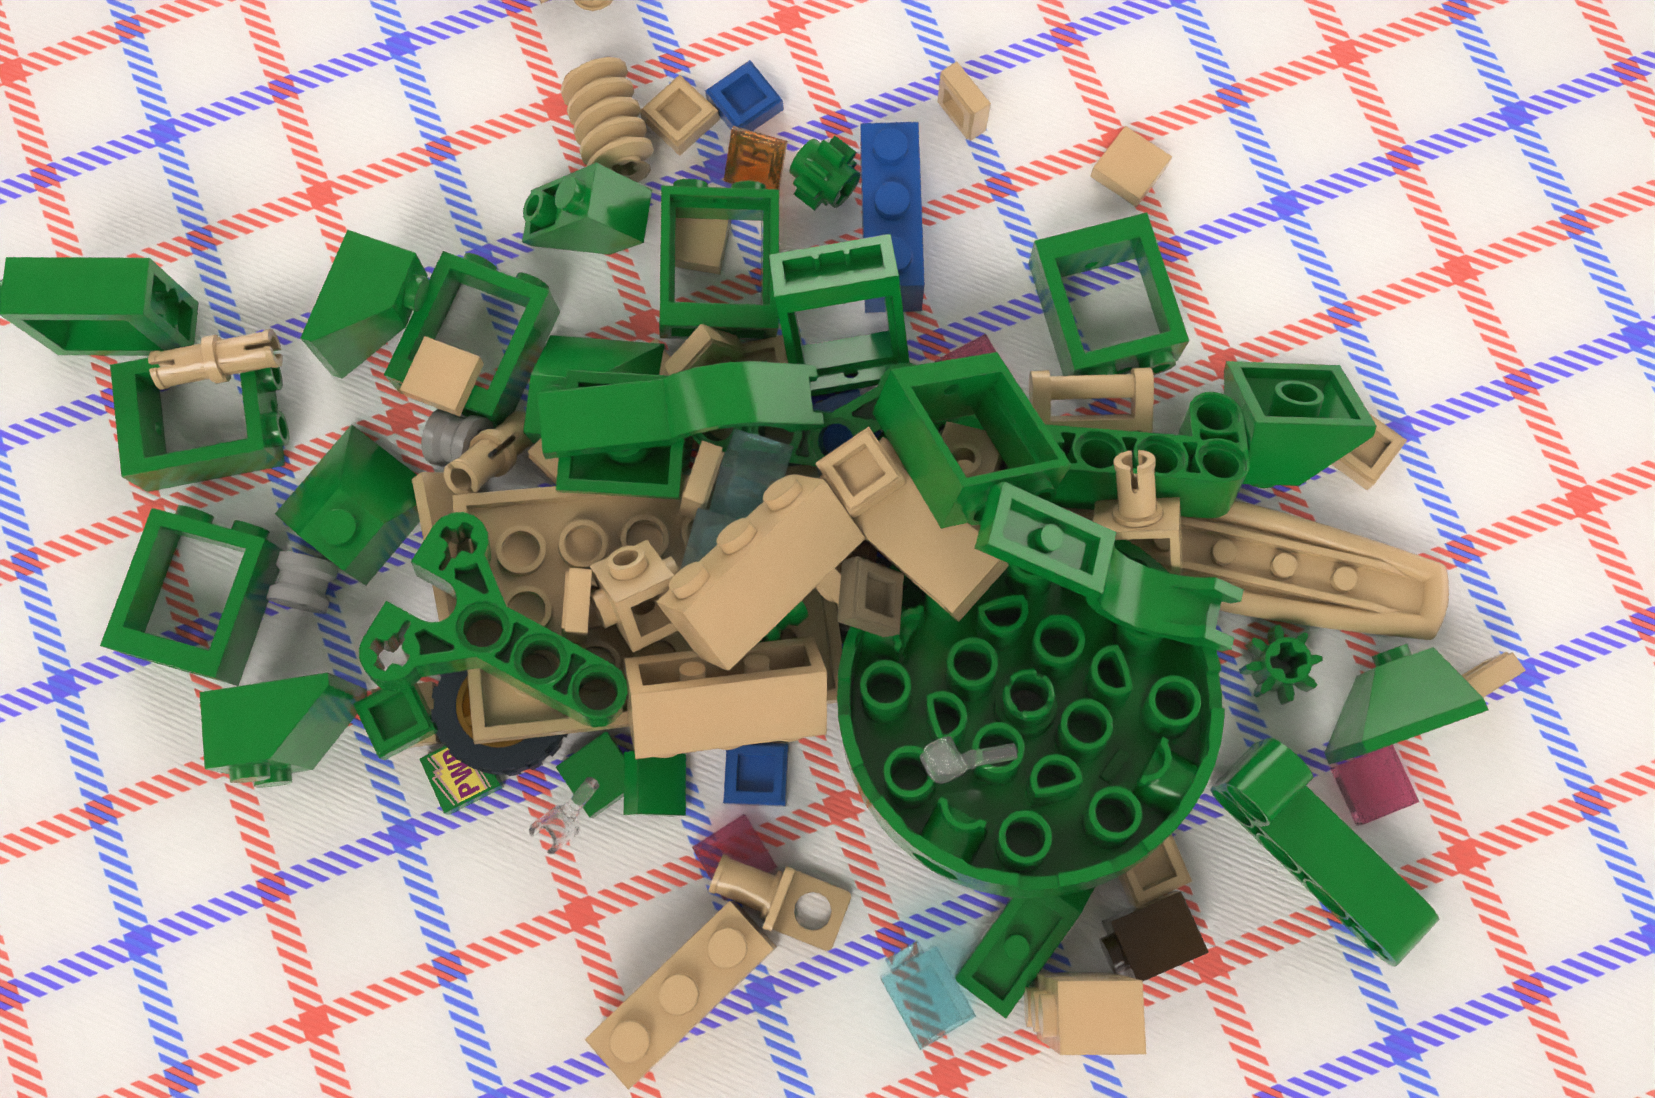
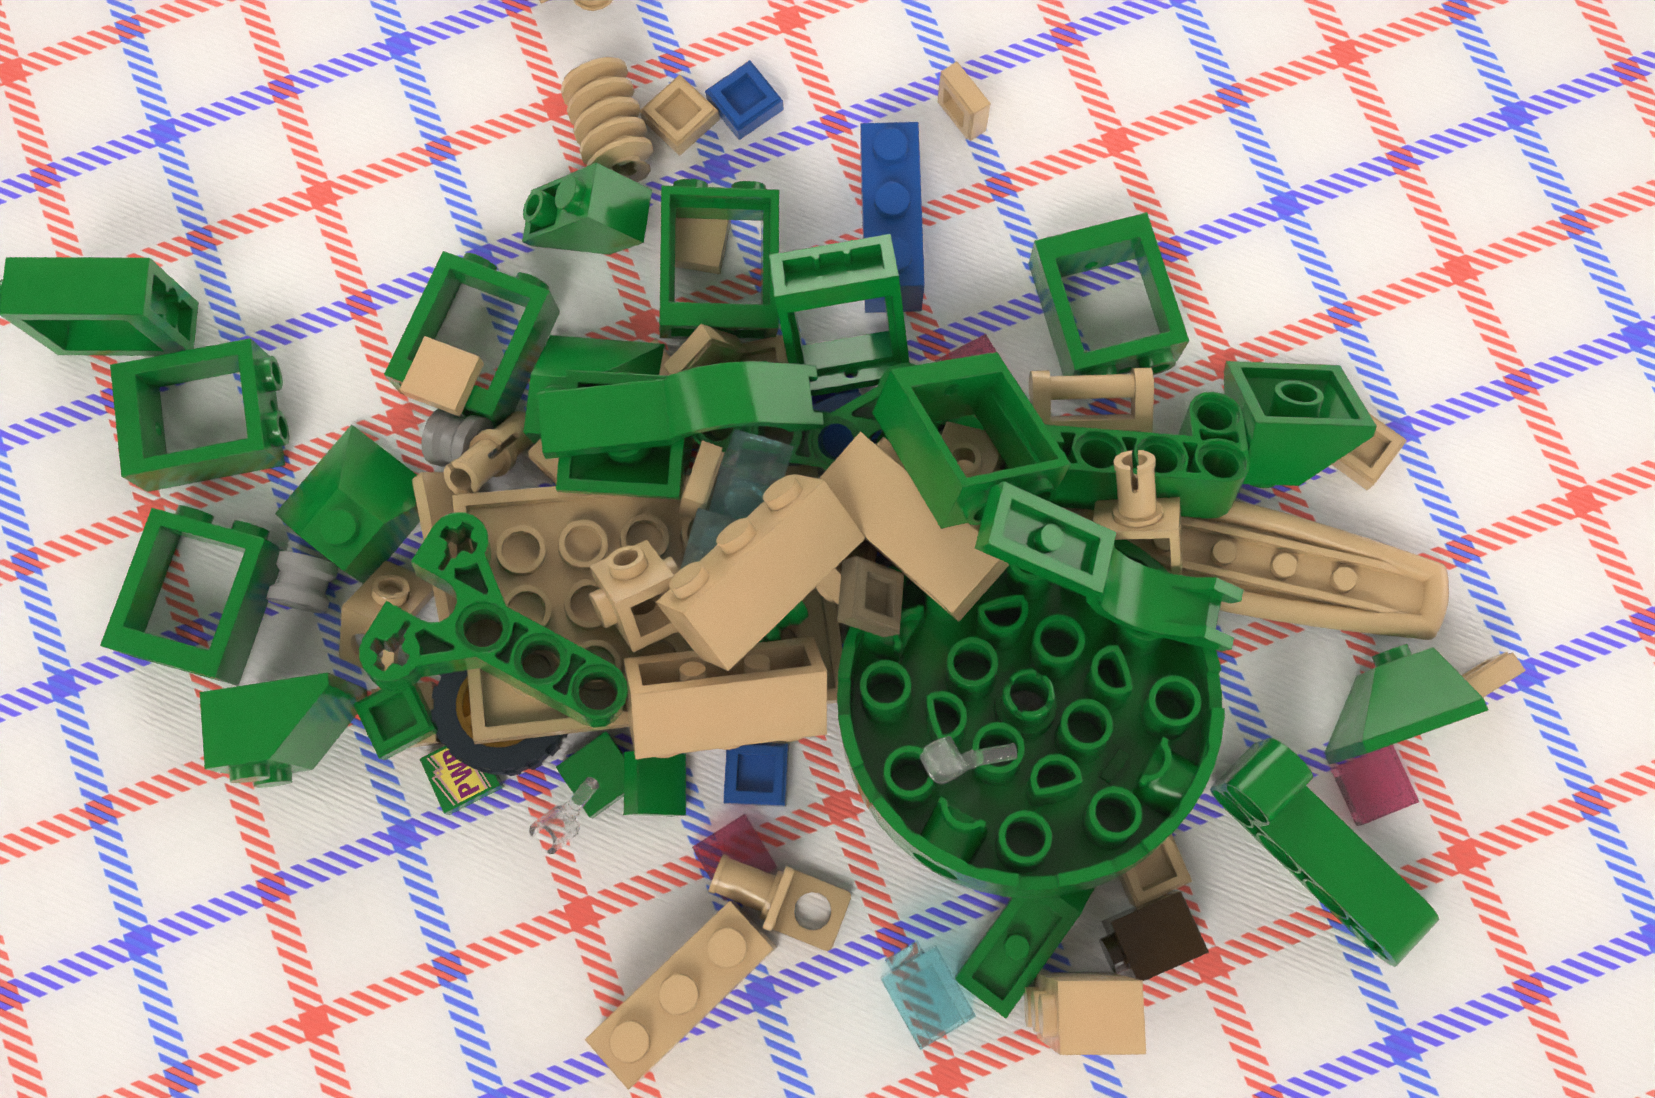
(215, 359): tan pin -> none
(363, 302): green slope -> none
(388, 584): none -> tan bracket
(576, 605): tan tile -> none
(755, 158): clear orange slope -> none
(824, 173): green gear -> none
(861, 473): tan tile -> none
(1131, 166): tan tile -> none
(1287, 650): green gear -> none

